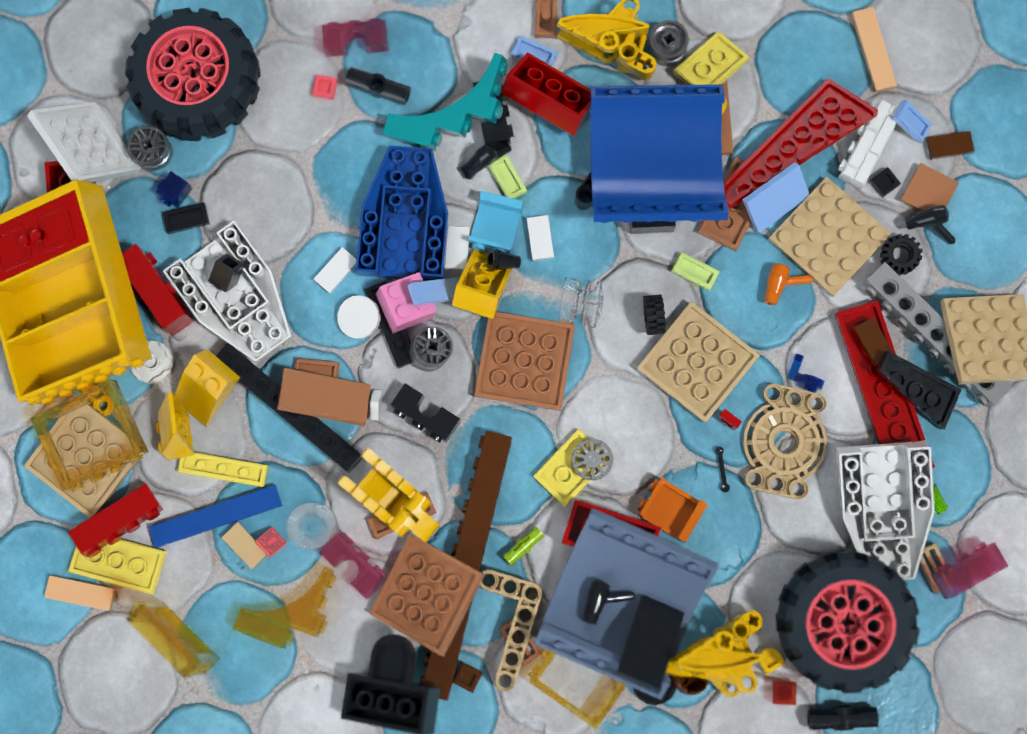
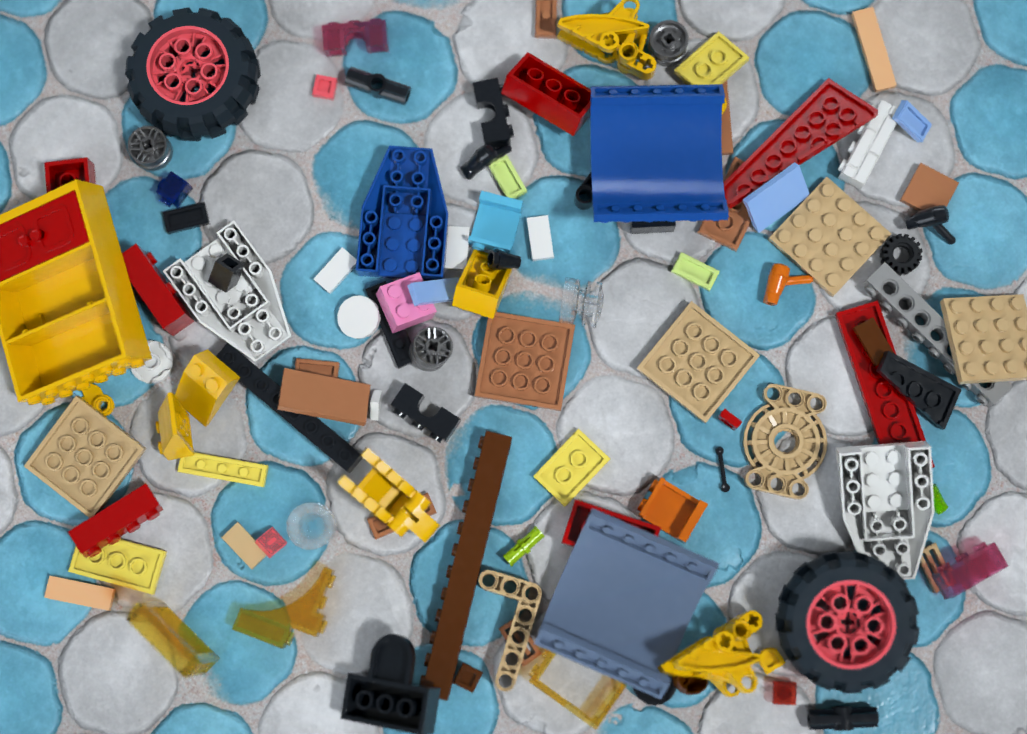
(84, 142): white piece -> none
(114, 465): clear yellow window -> none
(215, 516): blue tile -> none
(340, 550): clear pink arch -> none
(427, 594): nougat plate -> none
(455, 119): teal arch -> none
(542, 52): light blue tile -> none
(592, 459): light grey wheel -> none
(598, 597): black piece -> none
(650, 643): black tile -> none
(654, 314): black tyre -> none
(810, 382): clear blue plate -> none
(885, 182): black tile -> none
(950, 145): reddish brown tile -> none

